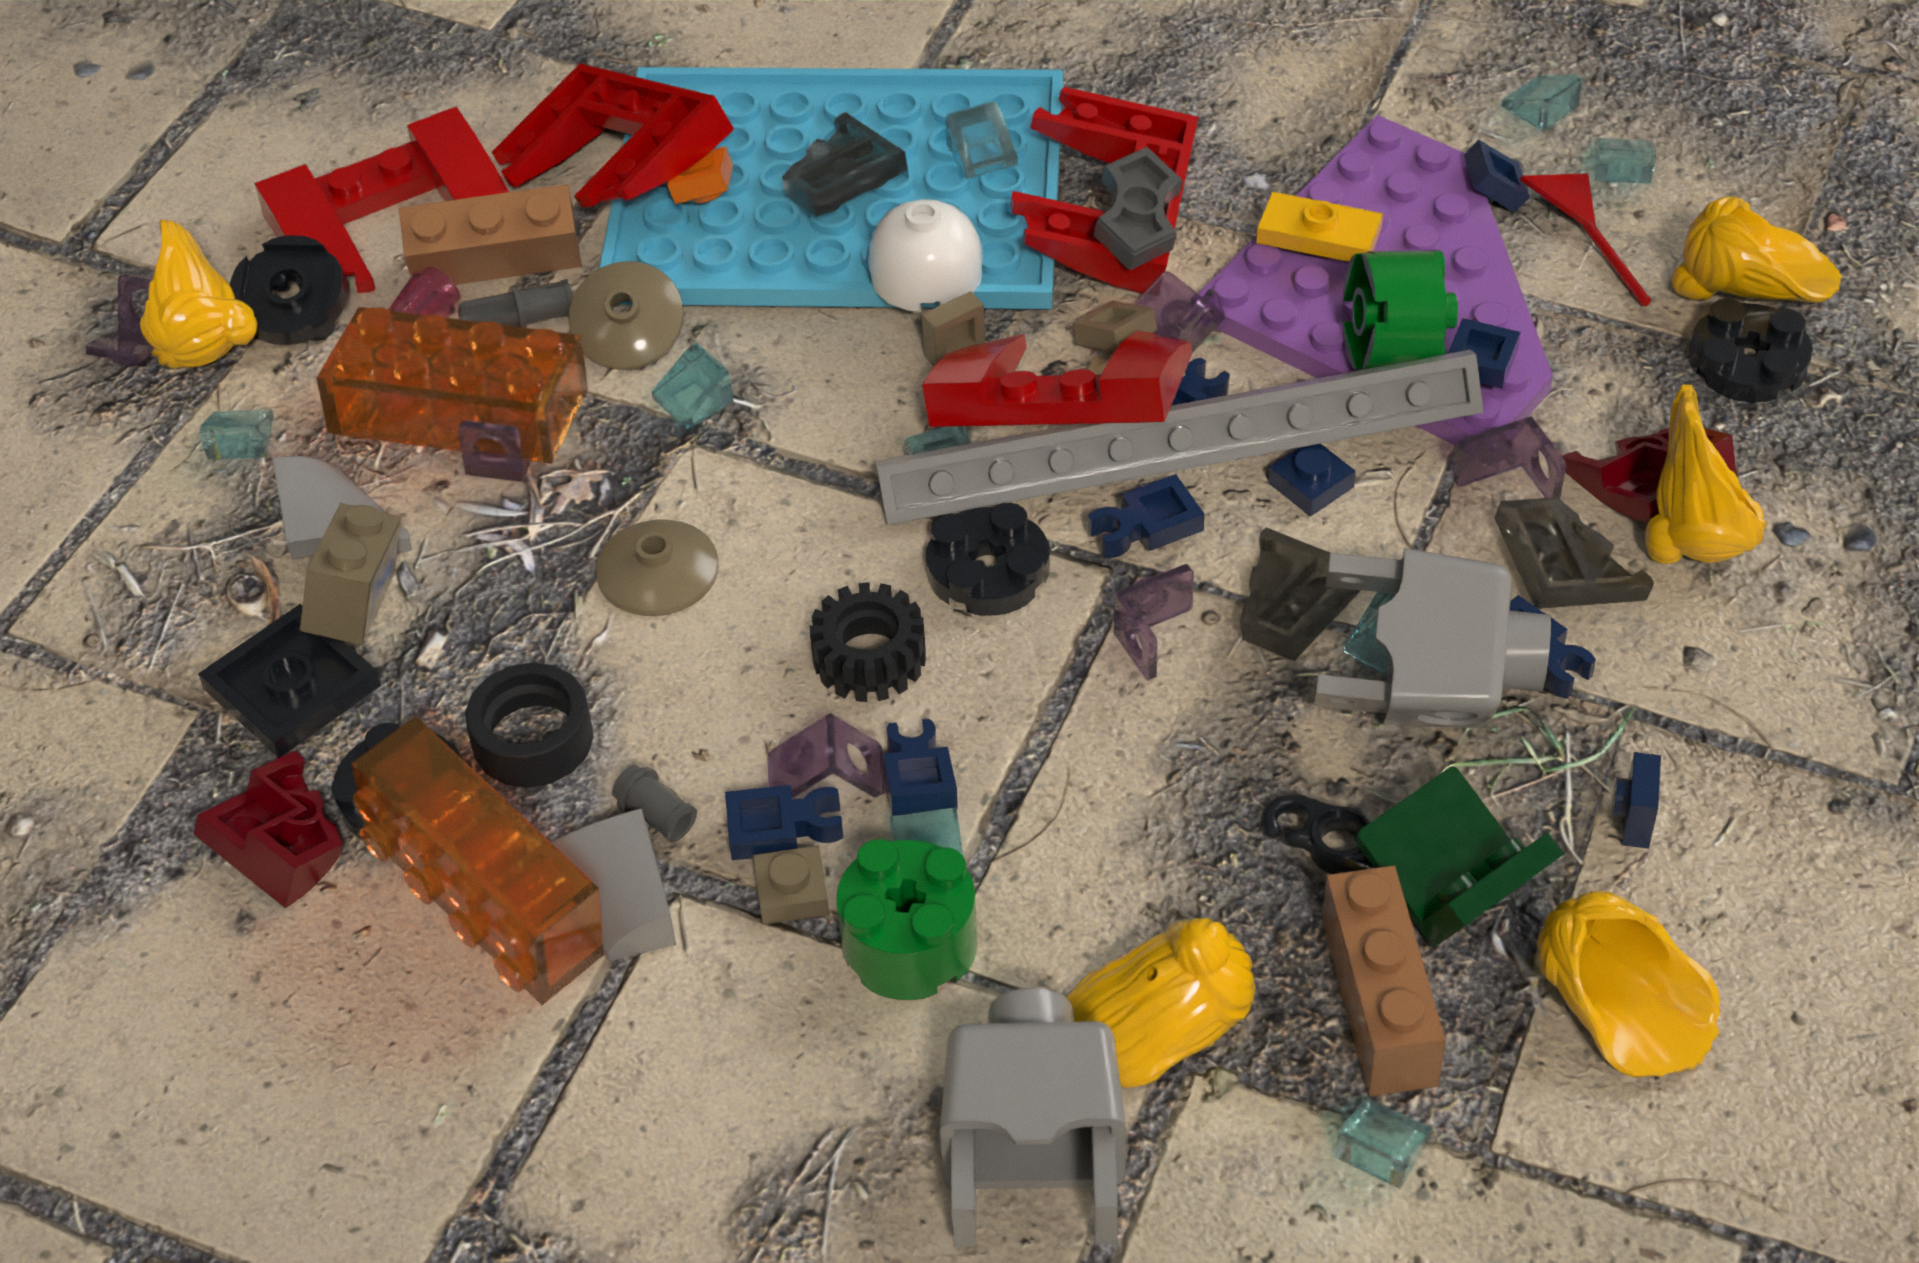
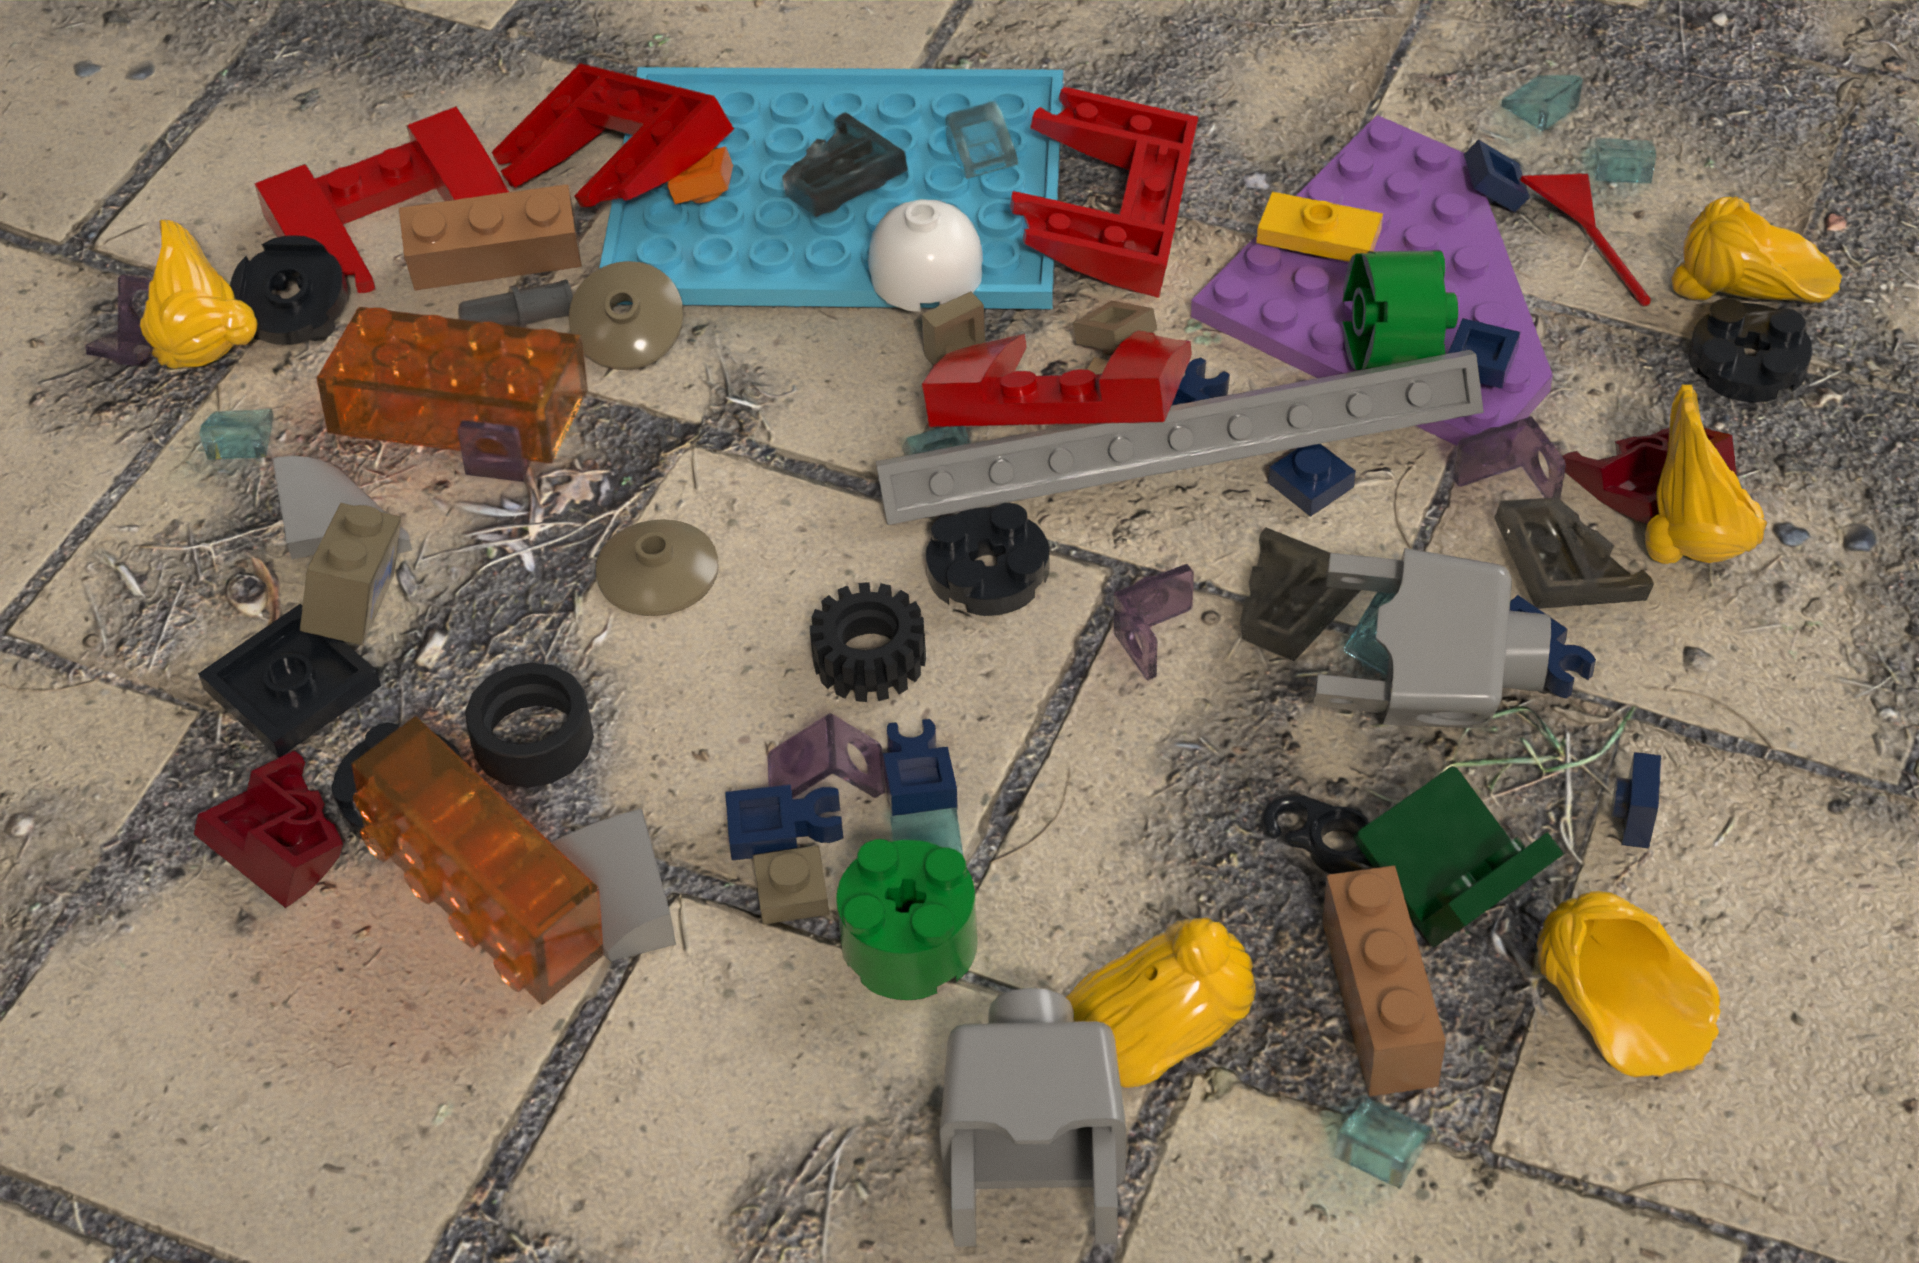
(427, 294): clear pink cone -> none
(661, 807): dark grey pin -> none
(694, 387): clear light blue slope -> none
(1136, 224): dark grey tile -> none
(1151, 513): dark blue plate -> none
(1182, 311): clear purple bracket -> none

